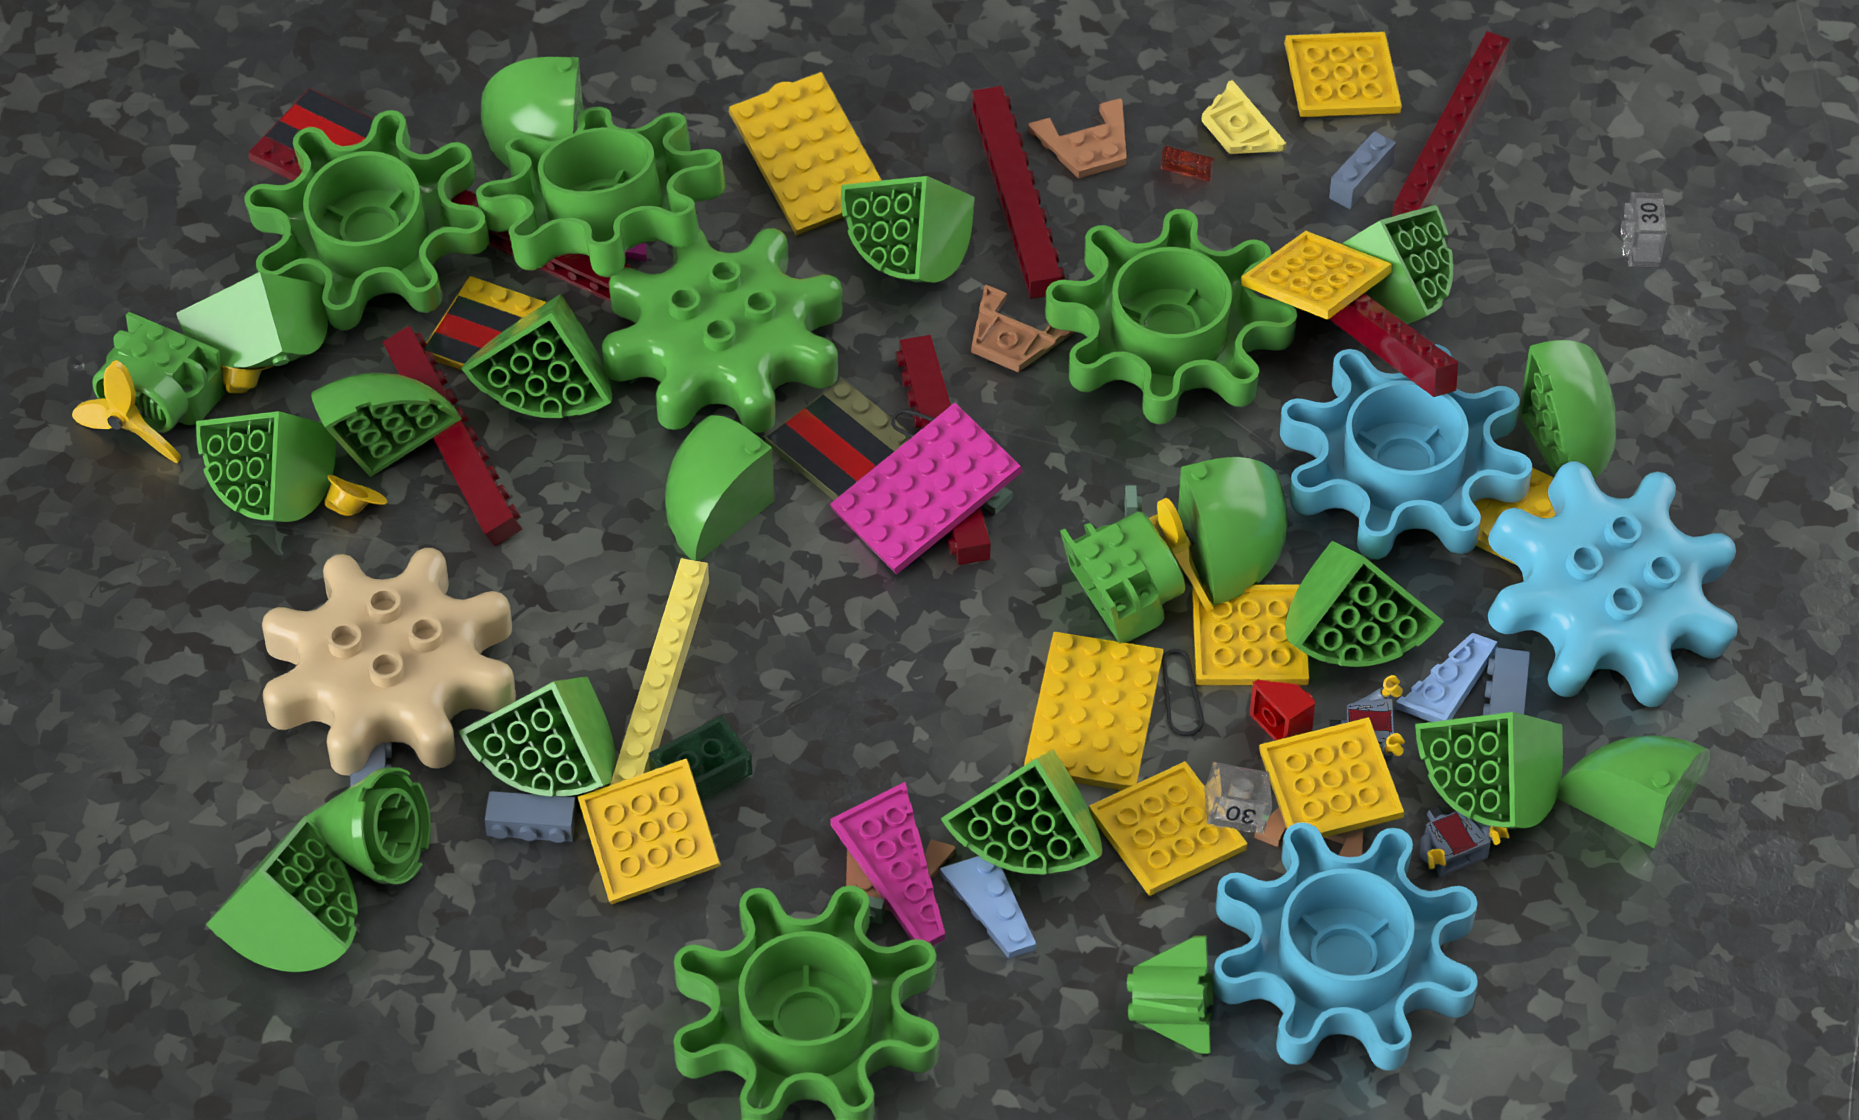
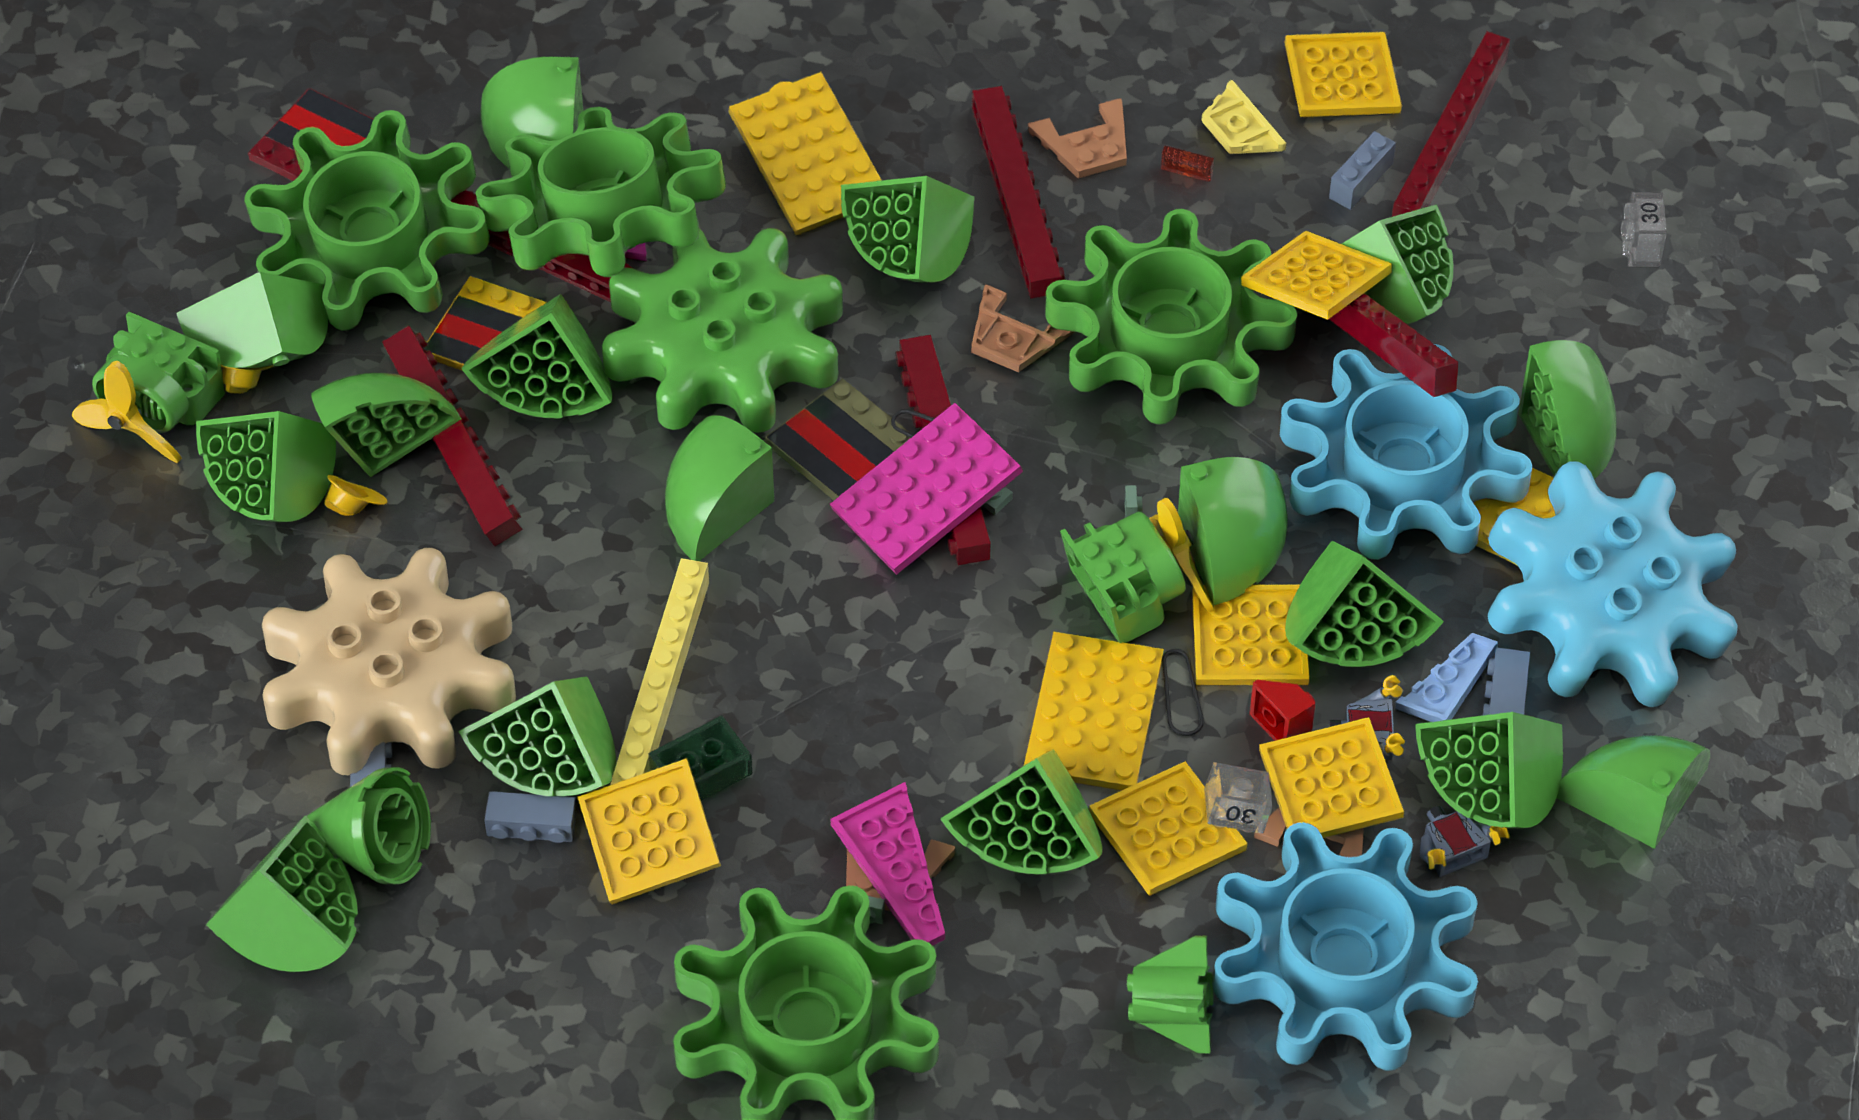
(991, 902): light blue wing -> none

